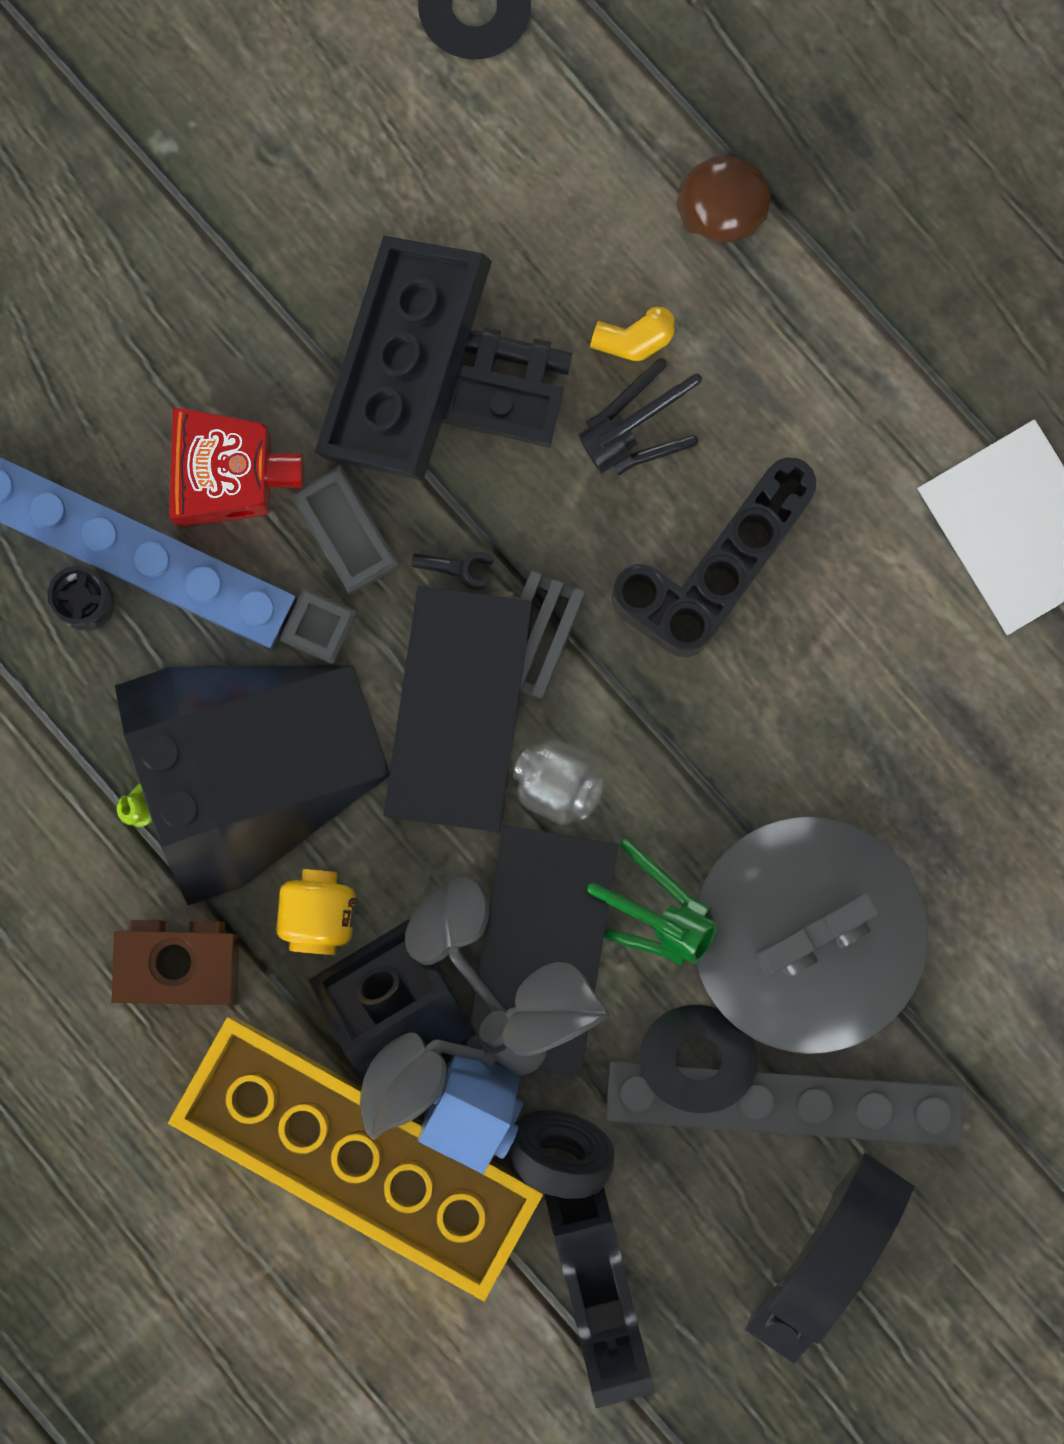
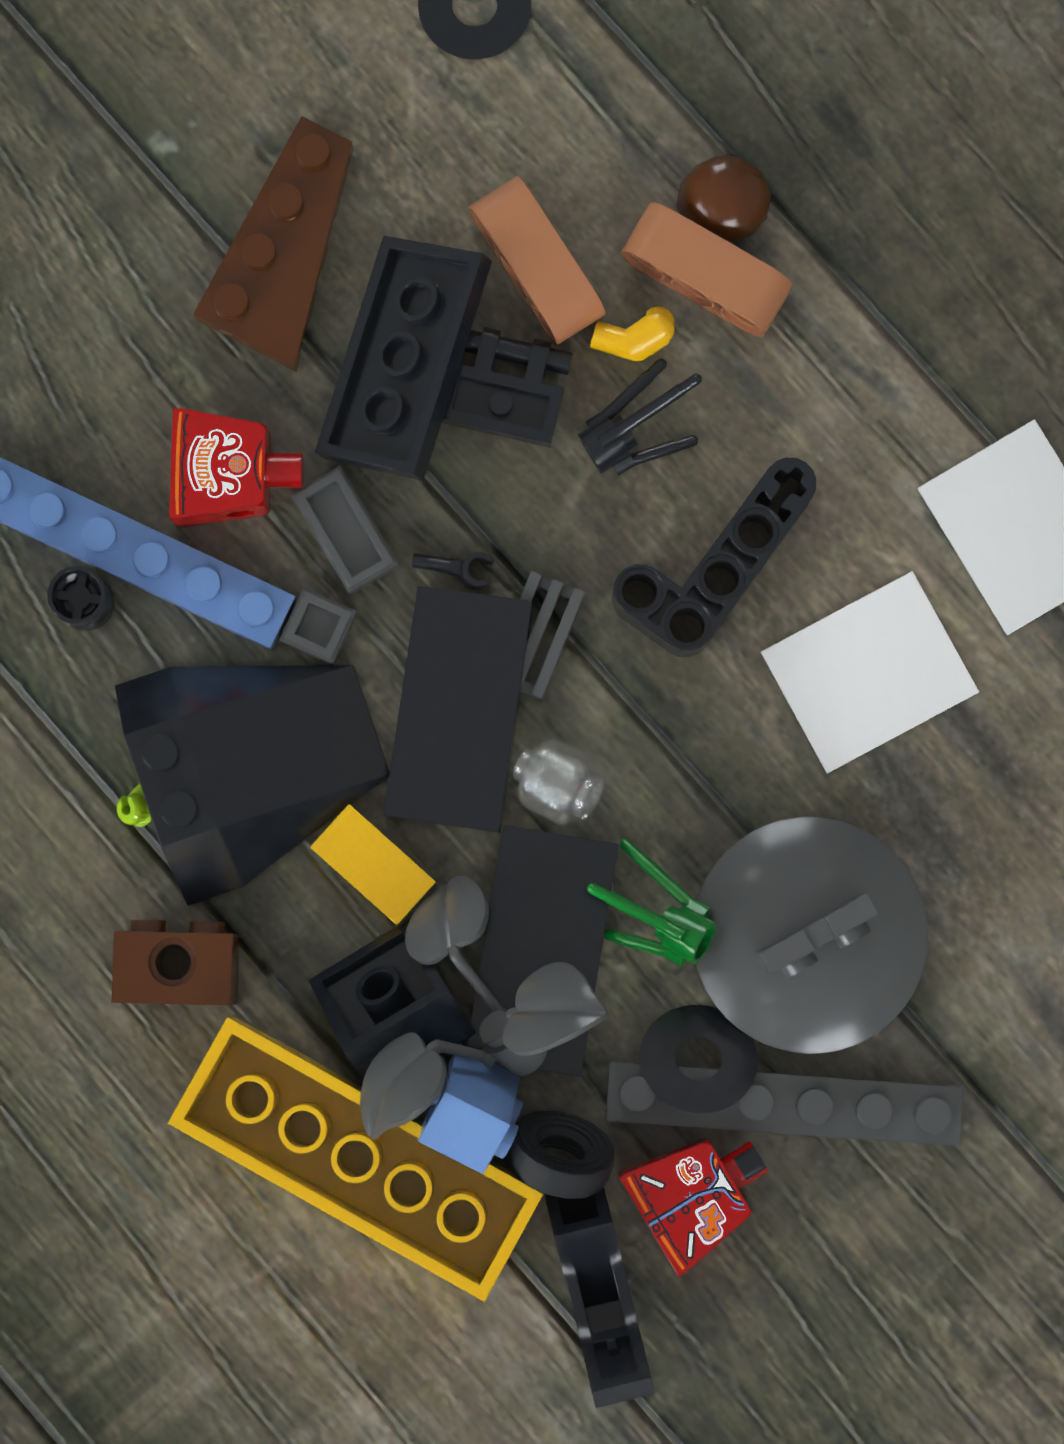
(275, 261): none -> reddish brown wing
(315, 913): yellow head -> none
(373, 864): none -> yellow tile
(536, 260): none -> nougat beam
(693, 1197): none -> red torso
(706, 269): none -> nougat beam
(834, 1260): black arch -> none
(869, 672): none -> white sticker

